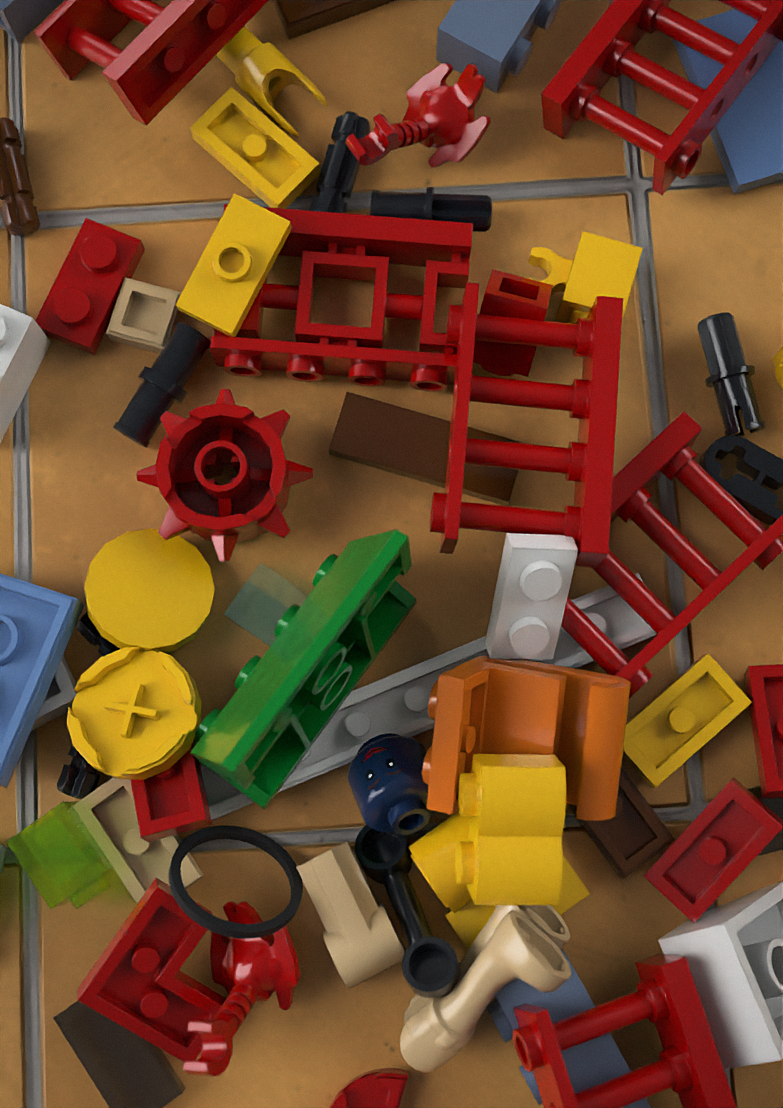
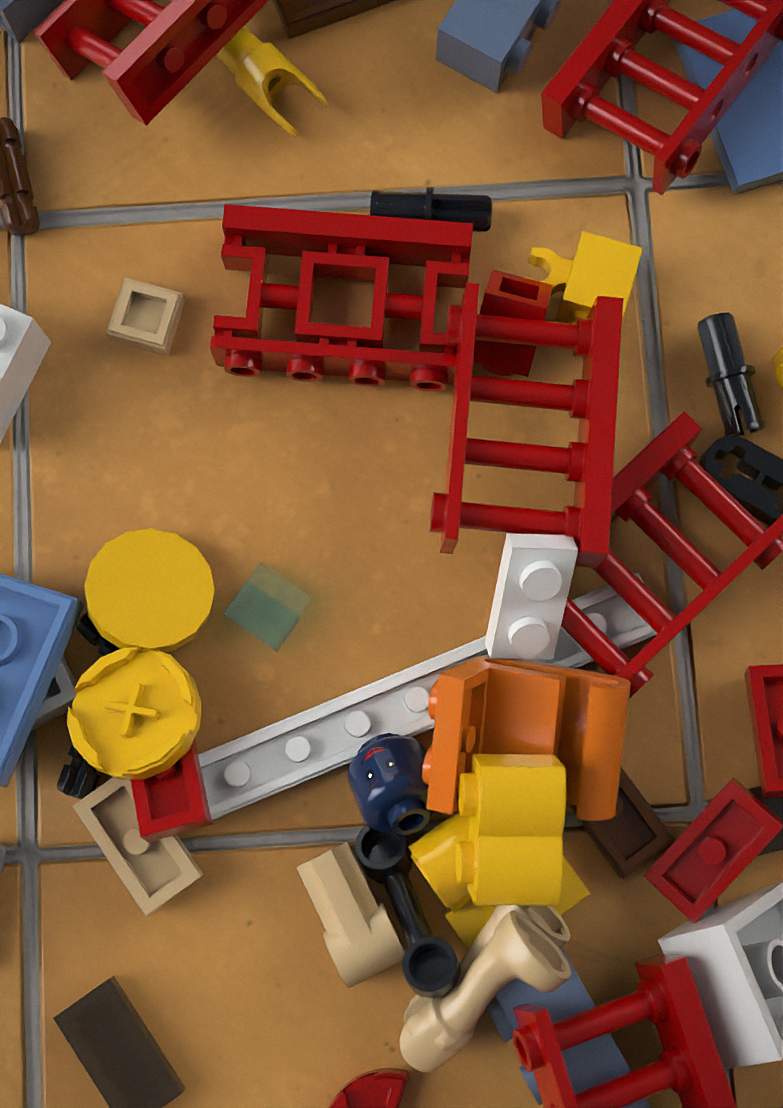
(62, 858): clear neon green brick -> none
(89, 286): red plate -> none
(141, 980): red plate -> none
(162, 384): black pin -> none
(198, 451): red brick -> none
(218, 925): black piece -> none
(234, 265): yellow plate -> none
(250, 974): red piece -> none
(255, 150): yellow plate -> none
(308, 668): green piece -> none
(339, 165): black axle -> none
(413, 447): reddish brown tile -> none
(435, 117): red piece -> none
(681, 720): yellow plate -> none

